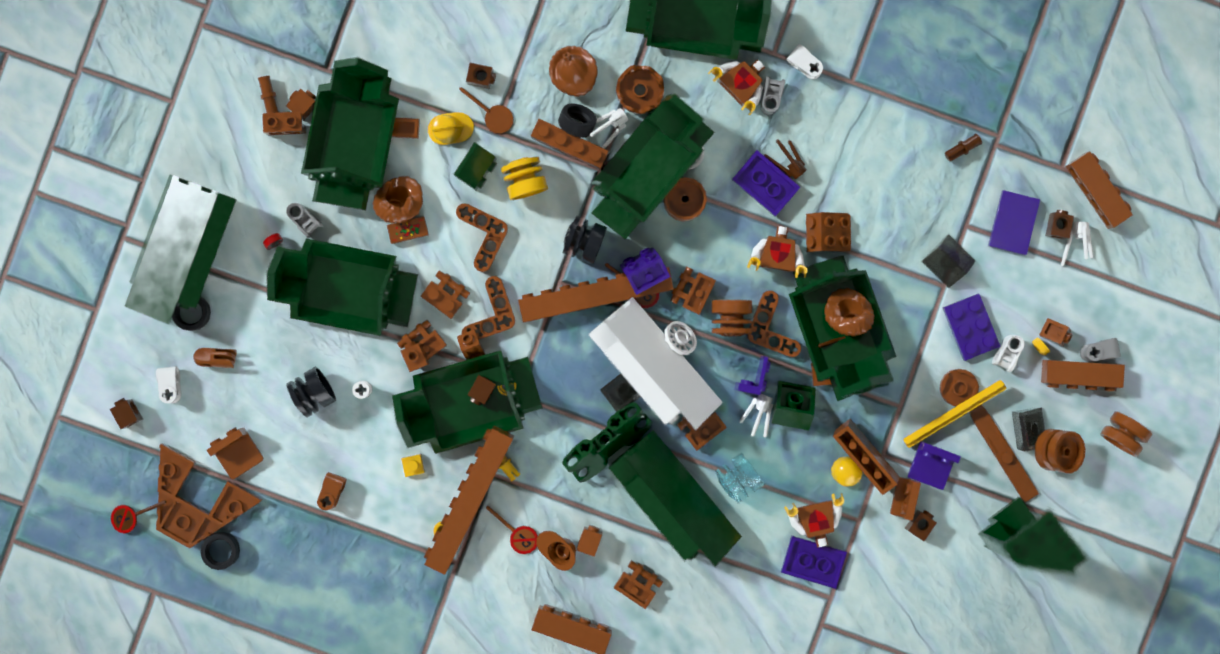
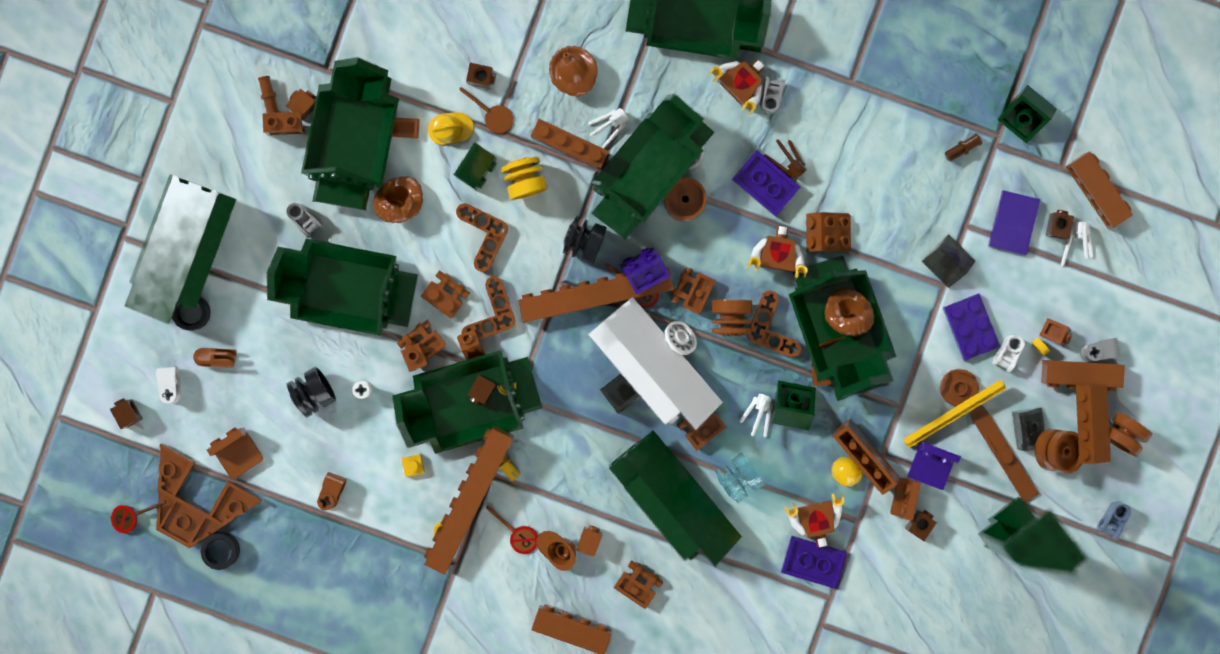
(273, 241): red tile -> none
(407, 230): dark orange tile -> none
(573, 127): black tyre -> none
(594, 453): dark green piece -> none
(643, 76): dark orange plate -> none
(760, 383): dark purple bracket -> none
(803, 61): white piece -> none
(1027, 114): none -> dark green slope
(1093, 423): none -> dark orange brick
(1113, 520): none -> sand blue piece

